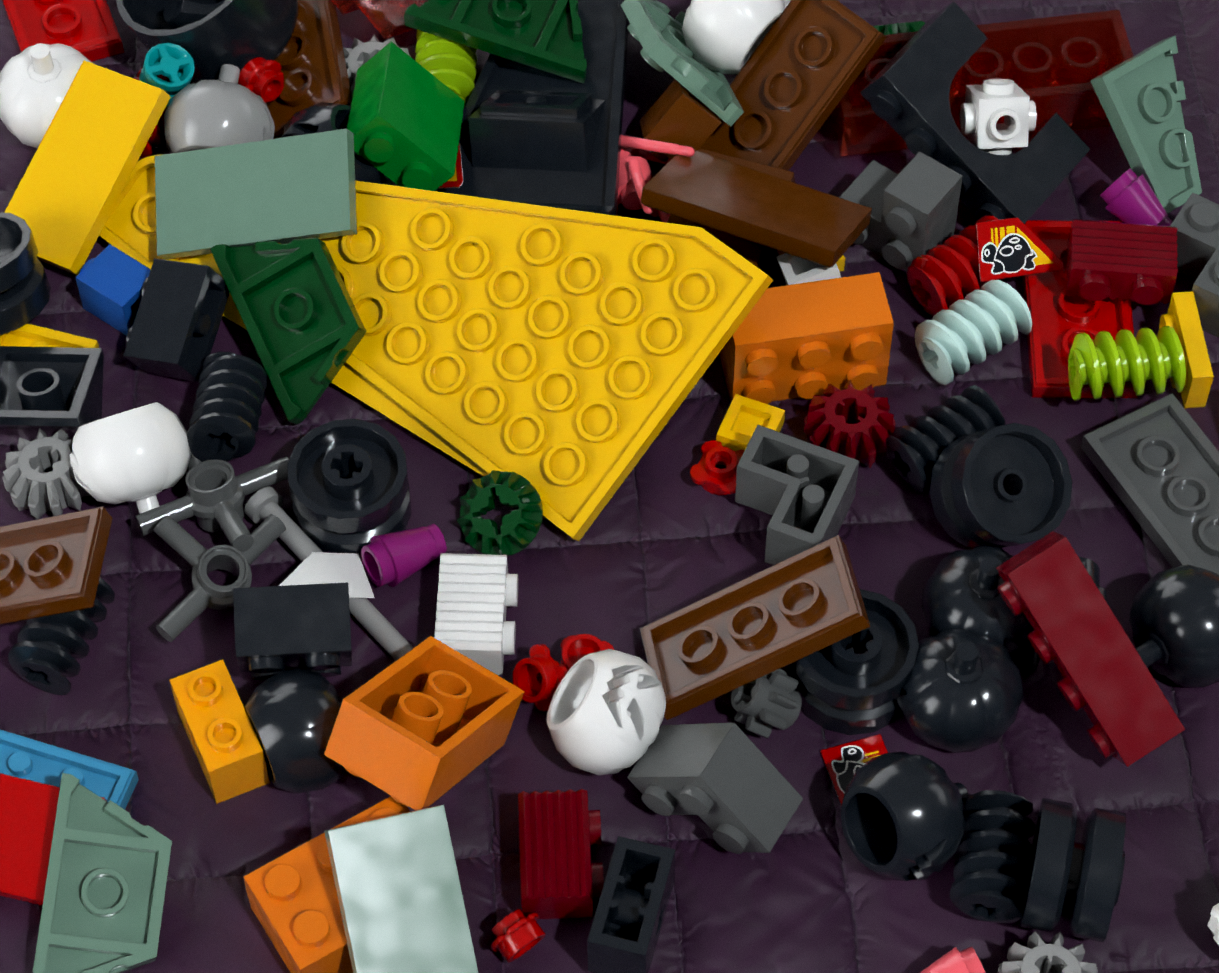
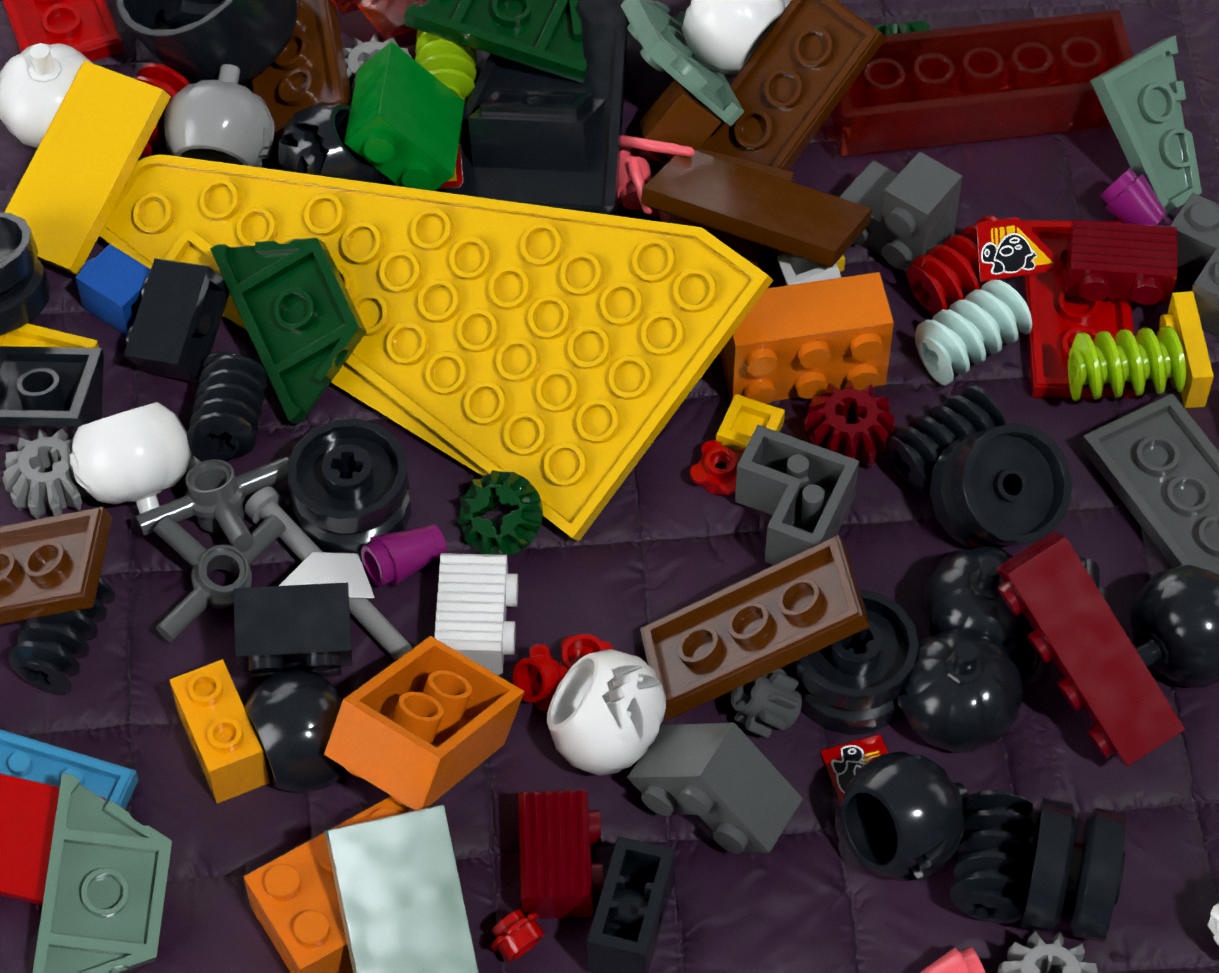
(171, 62): teal wheel -> none
(255, 193): sand green tile -> none
(263, 78): red plate -> none
(915, 102): black arch -> none
(988, 103): white brick -> none

